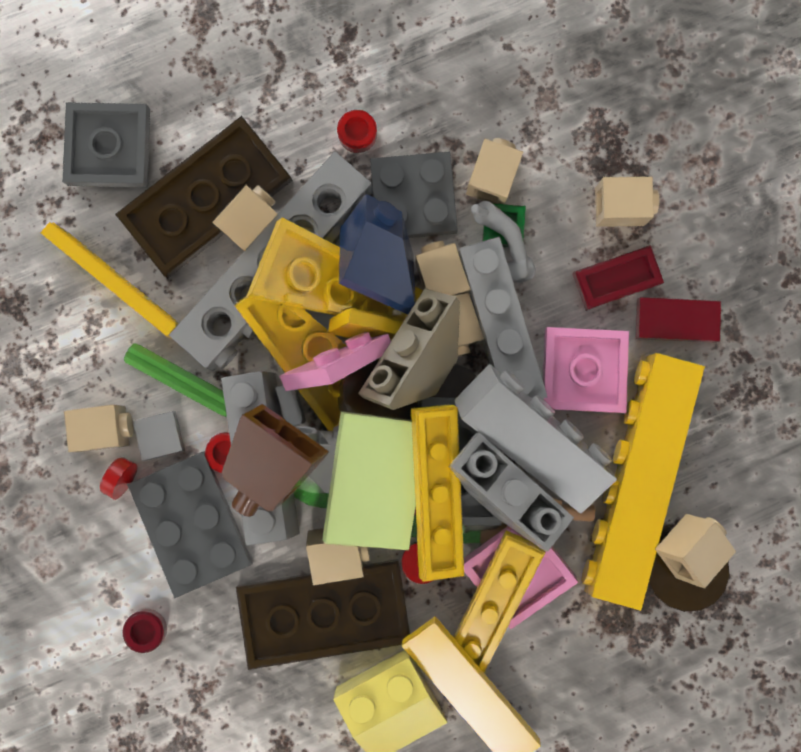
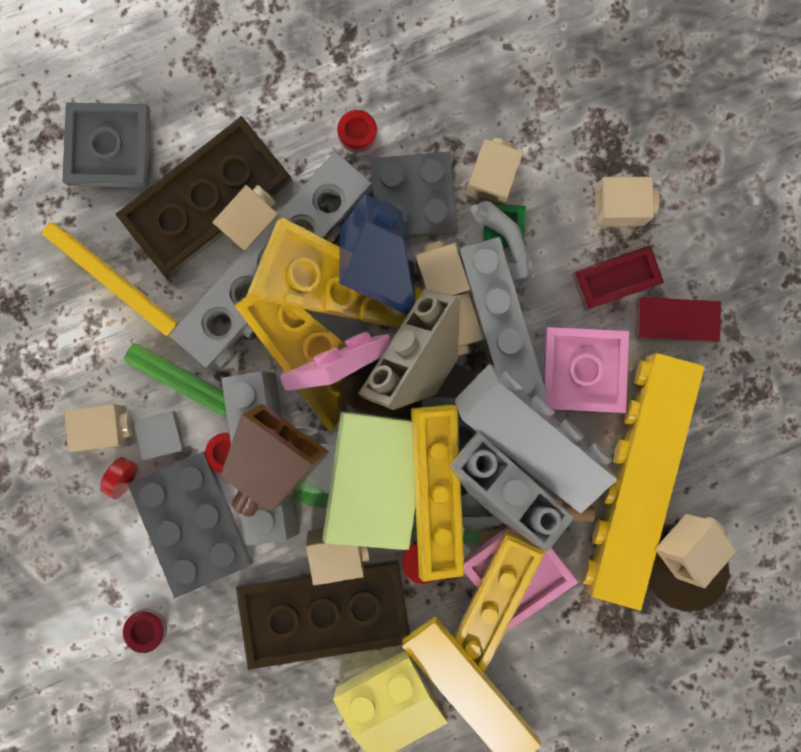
(291, 406): light grey tile -> none
(356, 321): yellow tile -> none

